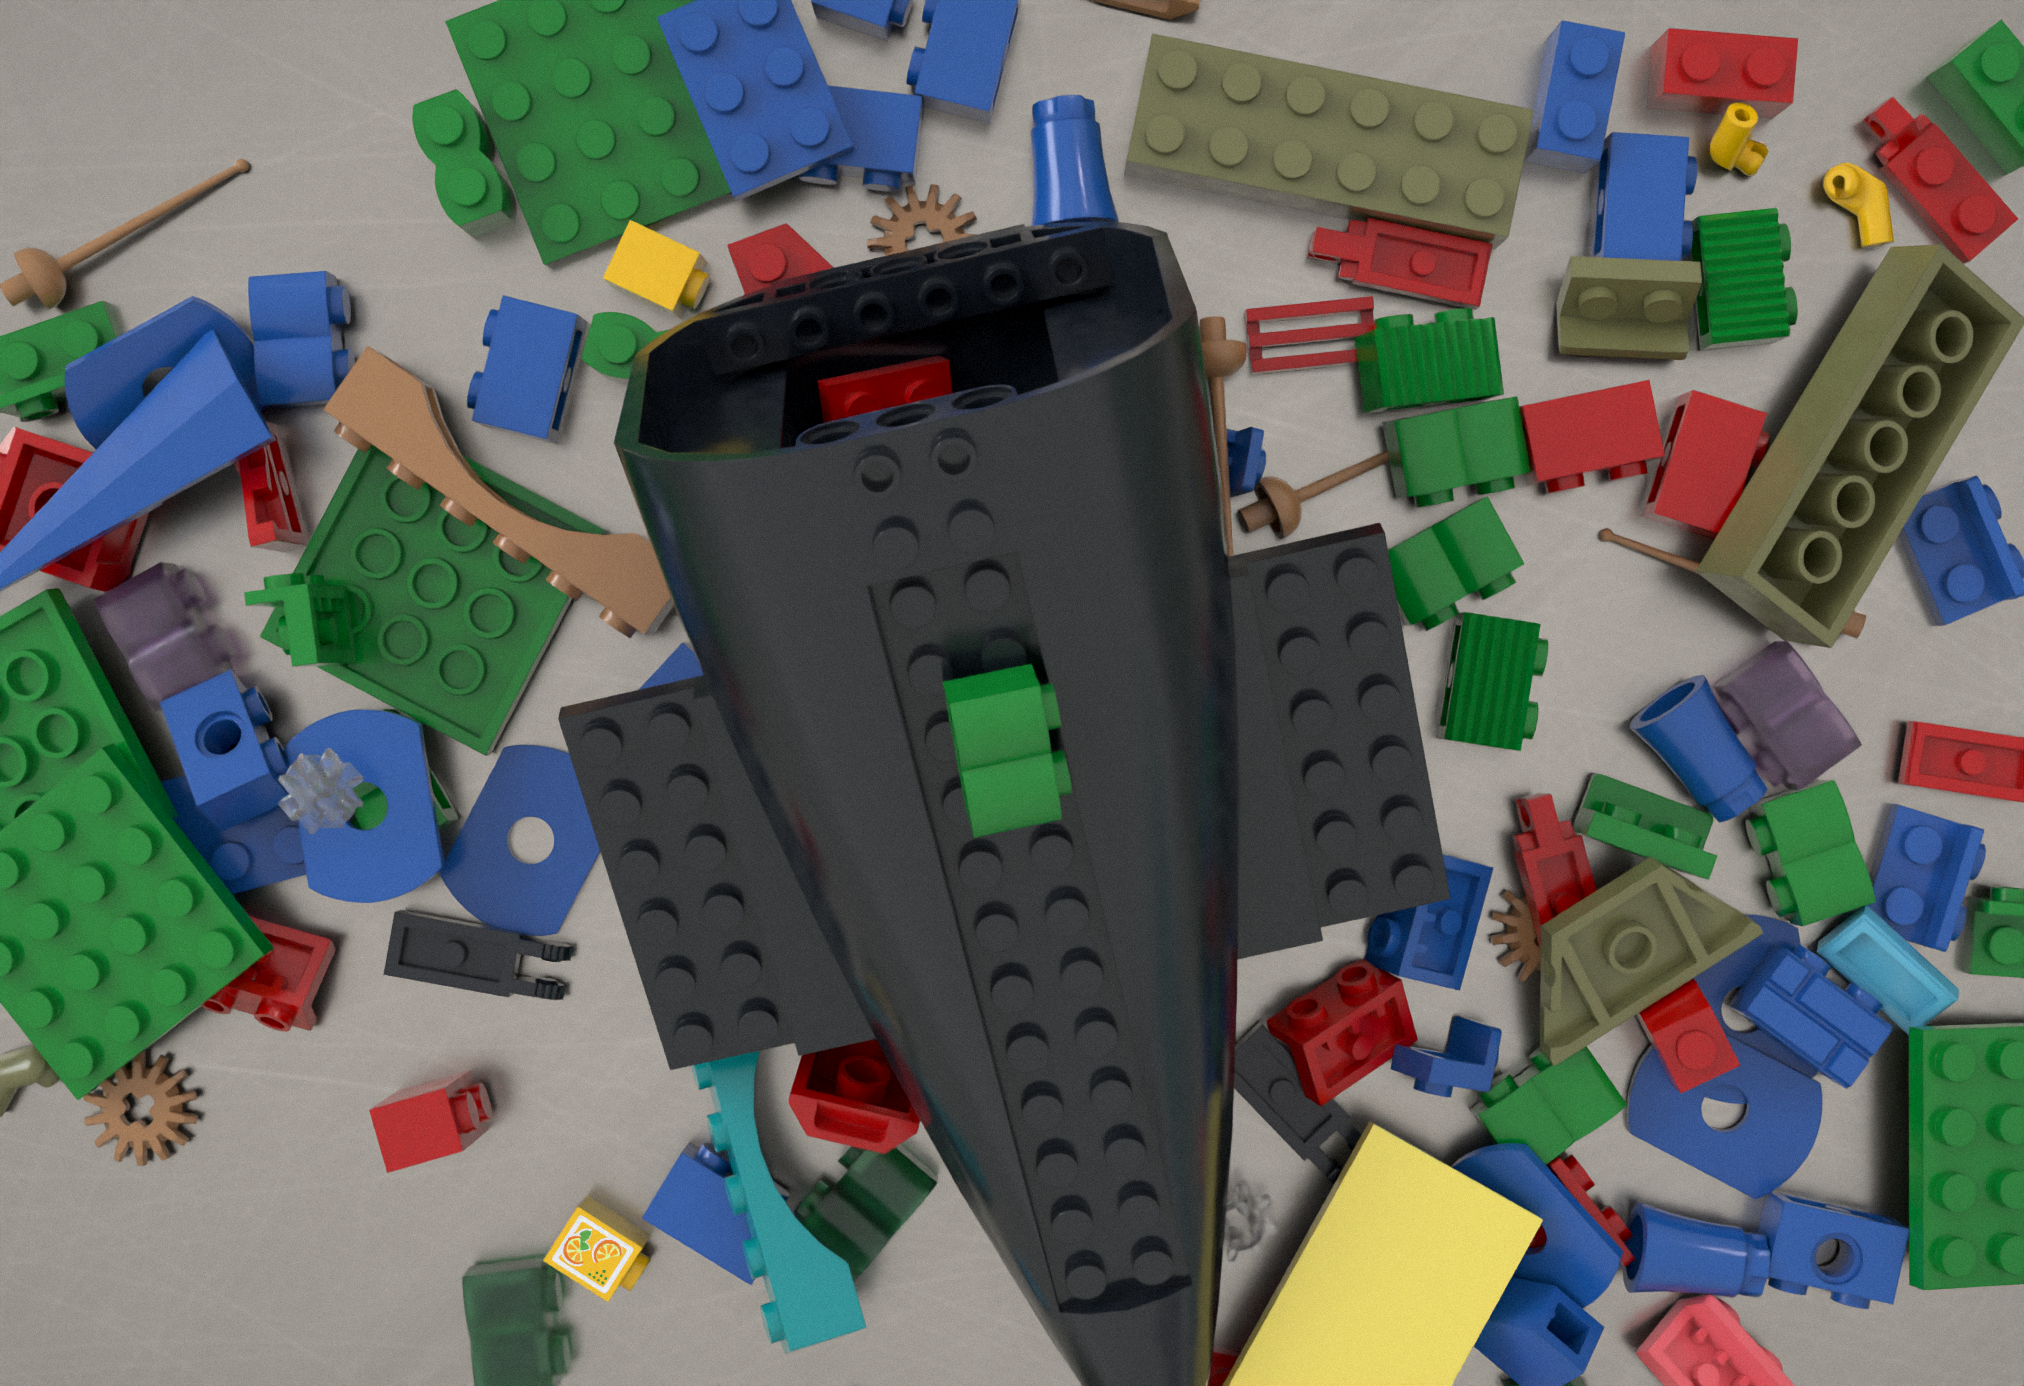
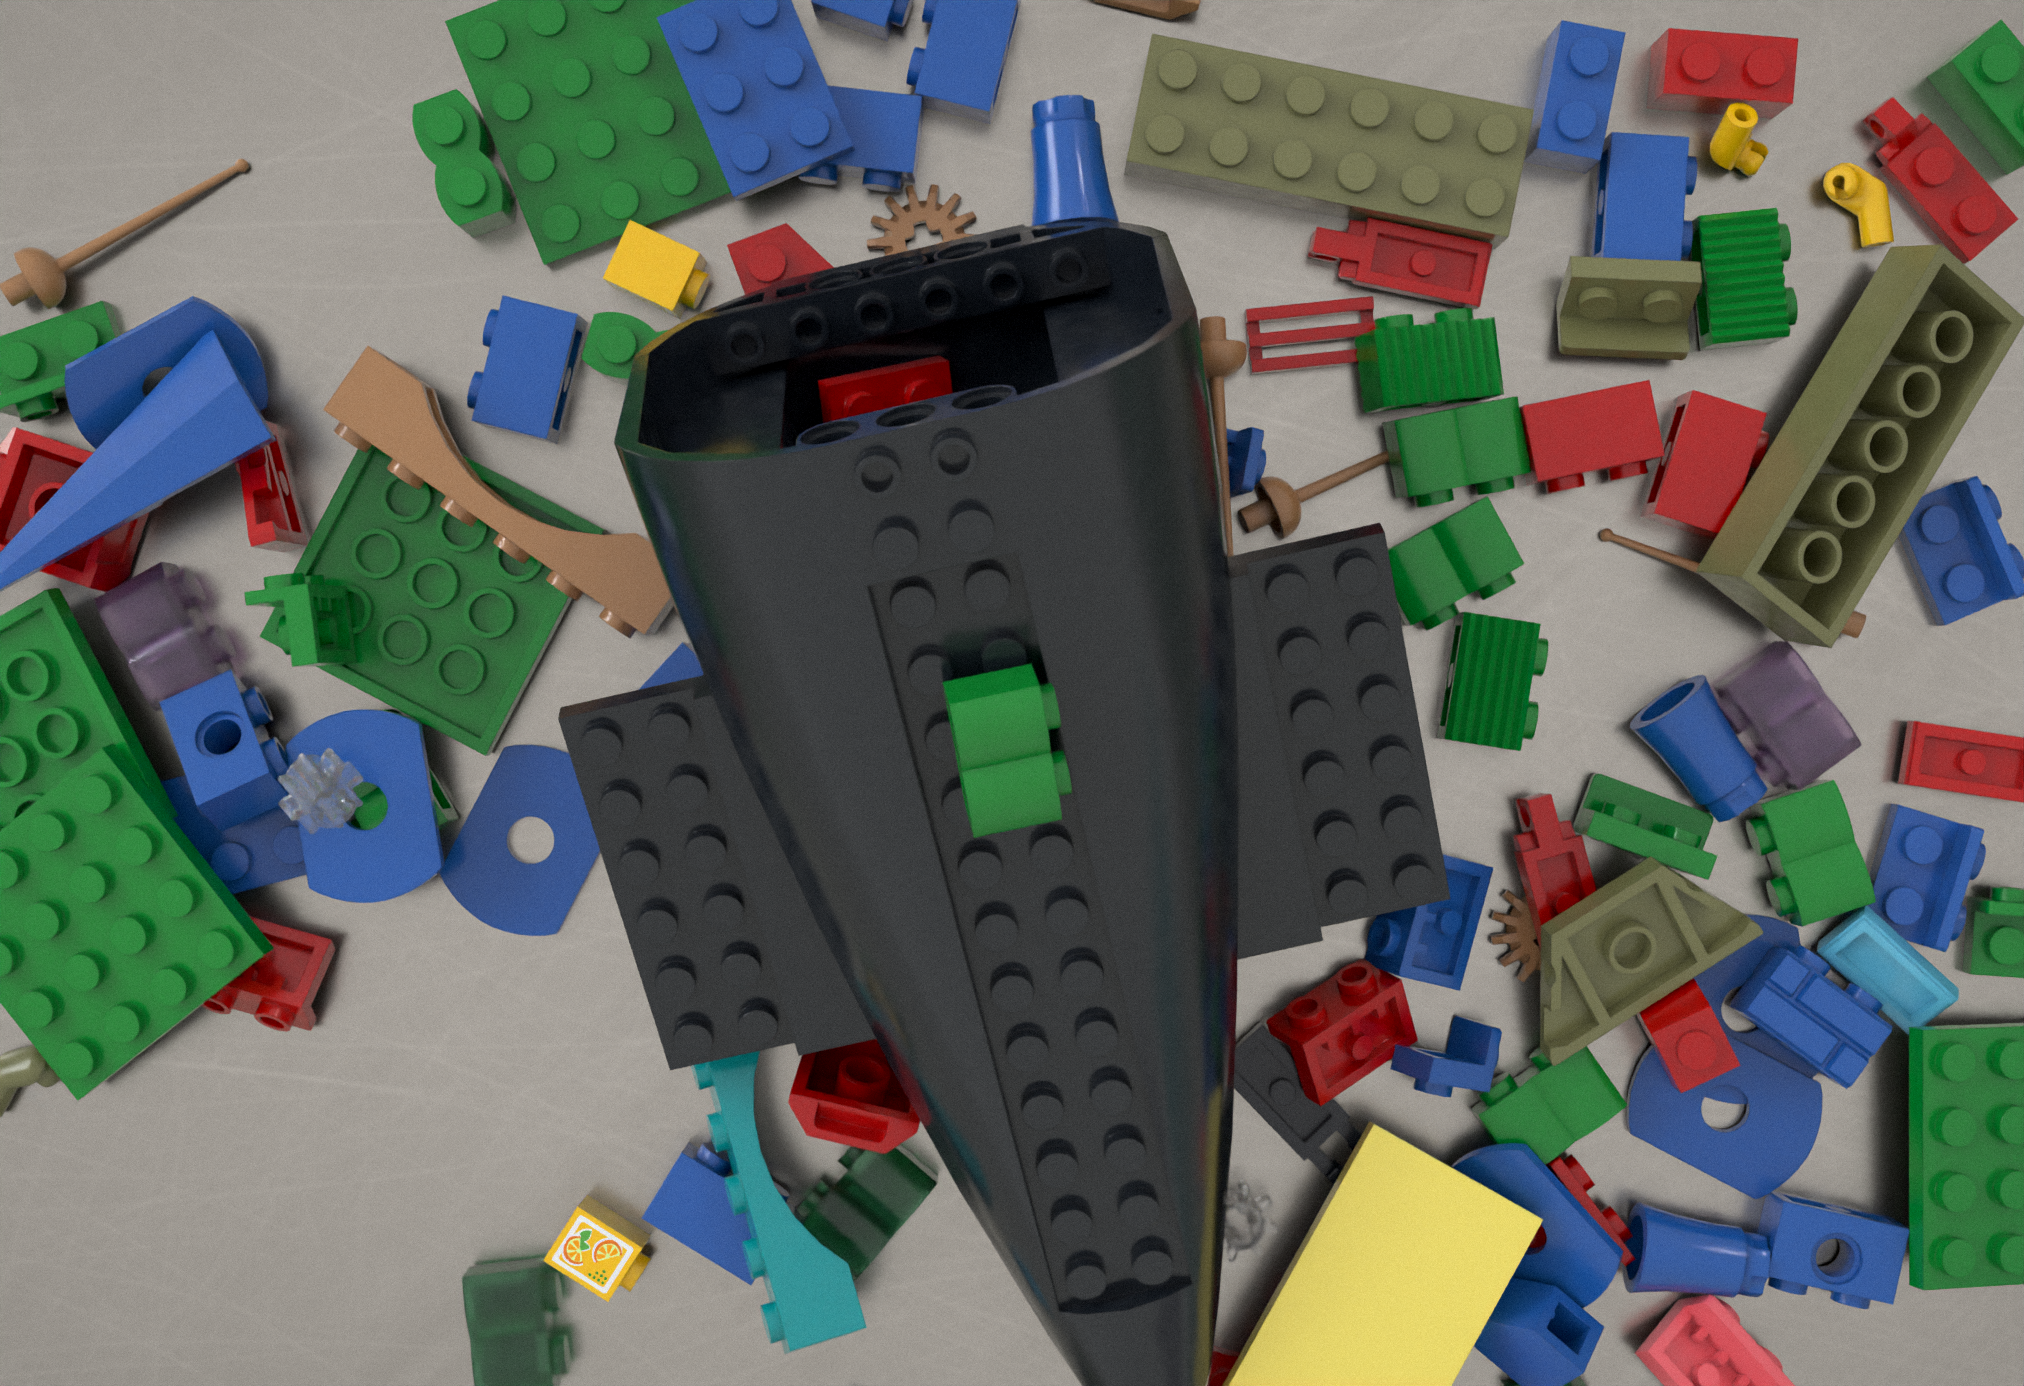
(166, 1111): medium nougat gear -> none
(298, 337): blue brick -> none
(431, 1120): red brick -> none
(469, 956): black hinge -> none

